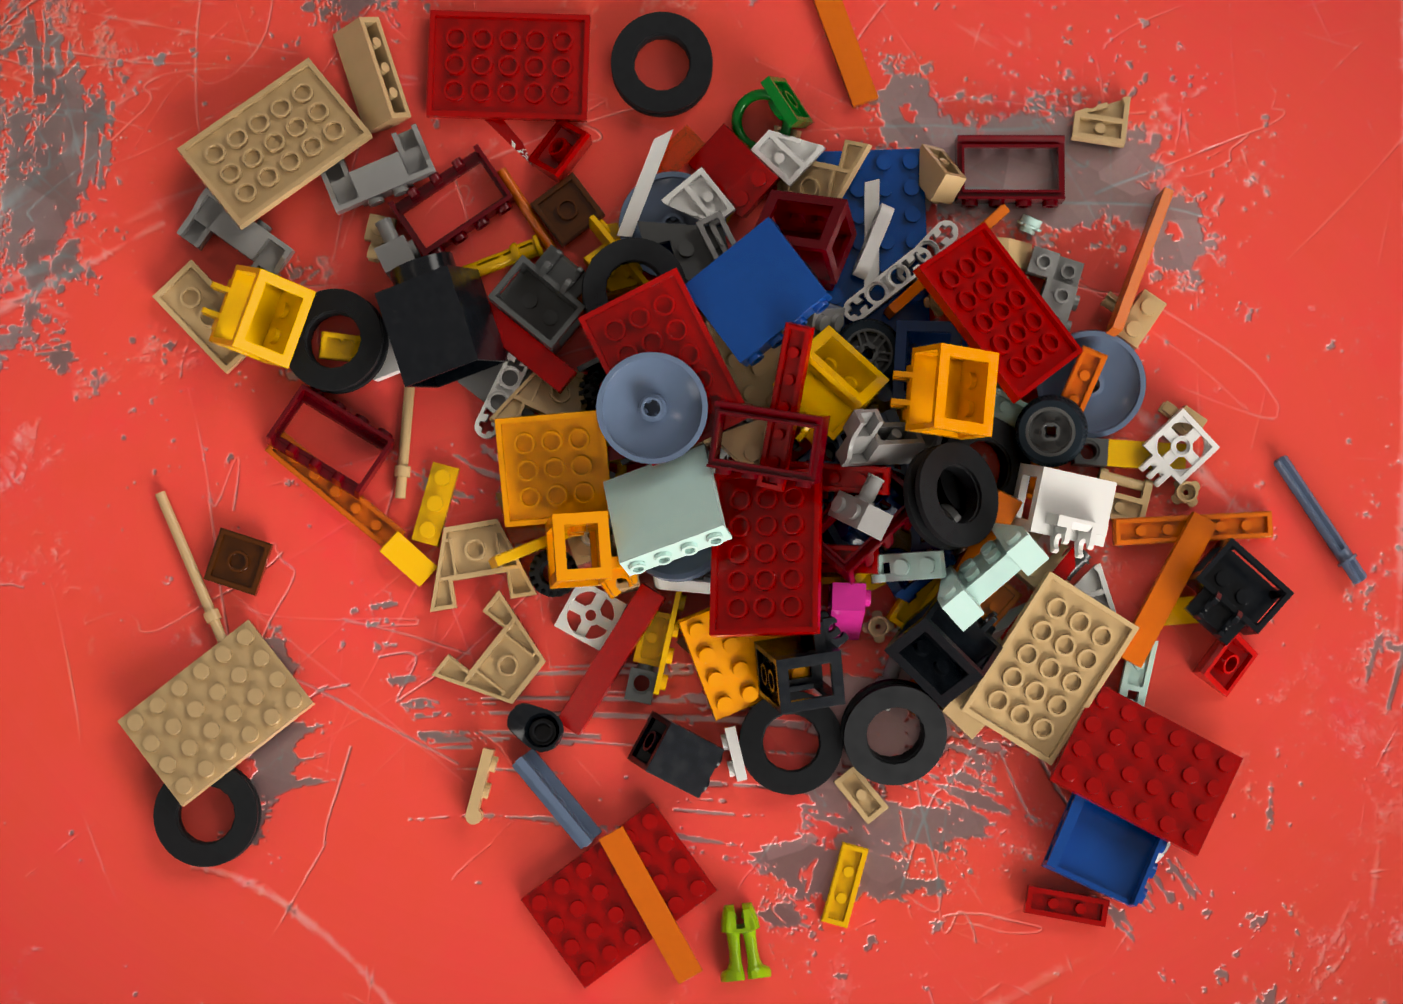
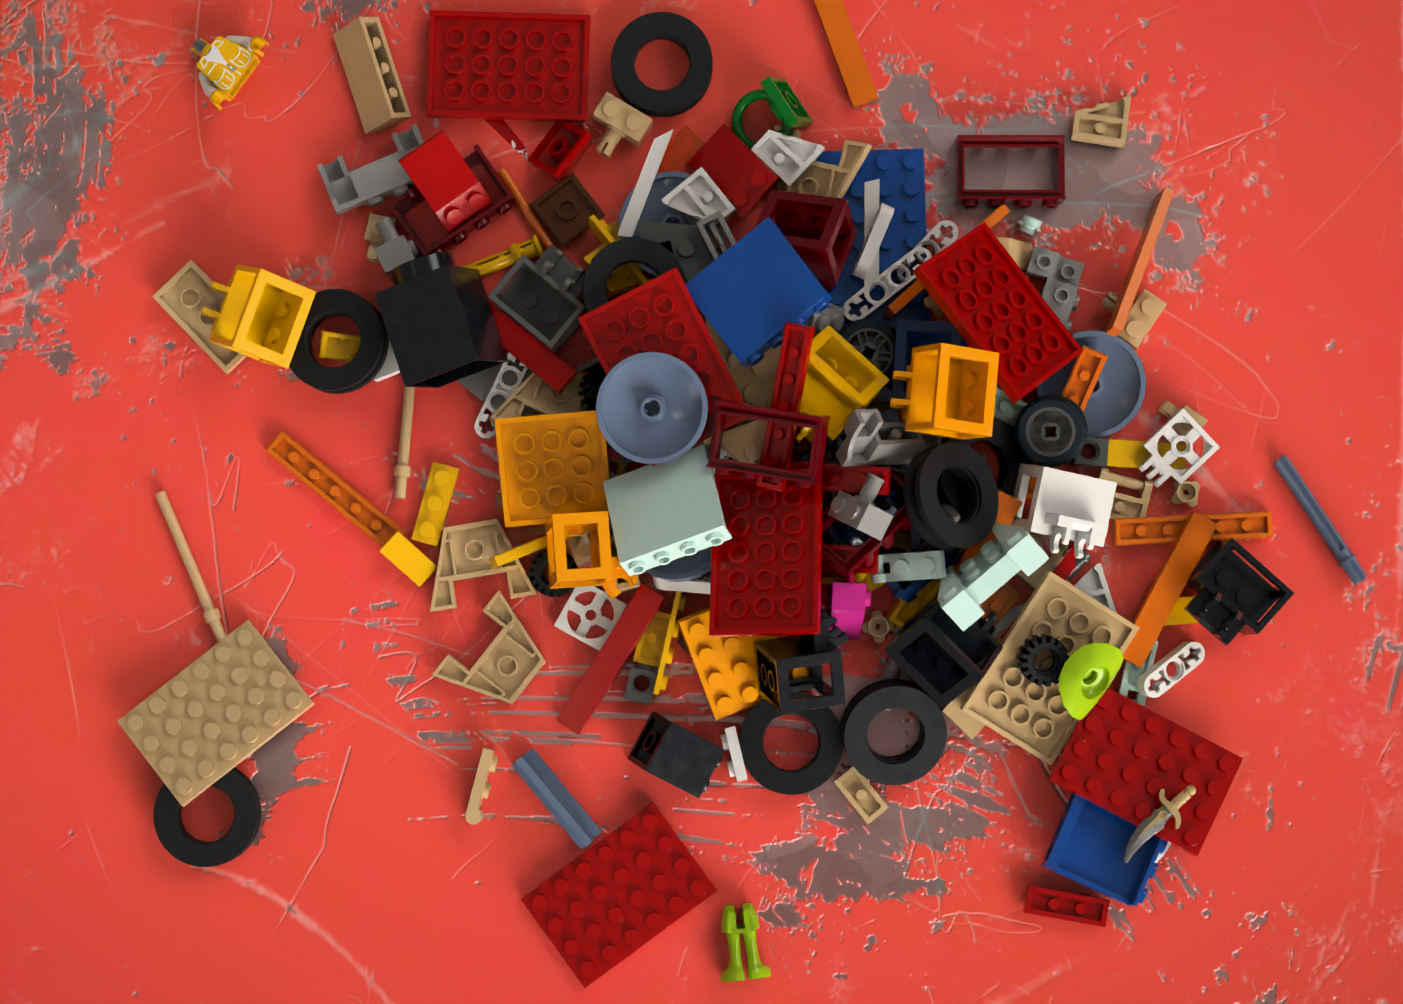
(226, 64): none -> torso
(238, 561): reddish brown plate -> none
(253, 241): light grey bracket -> none
(274, 143): tan plate -> none
(337, 412): dark red window -> none
(445, 180): none -> red slope
(535, 727): black piece -> none
(621, 123): none -> tan brick
(650, 905): orange tile -> none
(844, 884): yellow tile -> none
(939, 175): tan slope -> none
(1027, 655): none -> black tyre
(1088, 676): none -> lime hat
(1157, 820): none -> piece
(1158, 670): none -> white beam
(1225, 665): red slope -> none

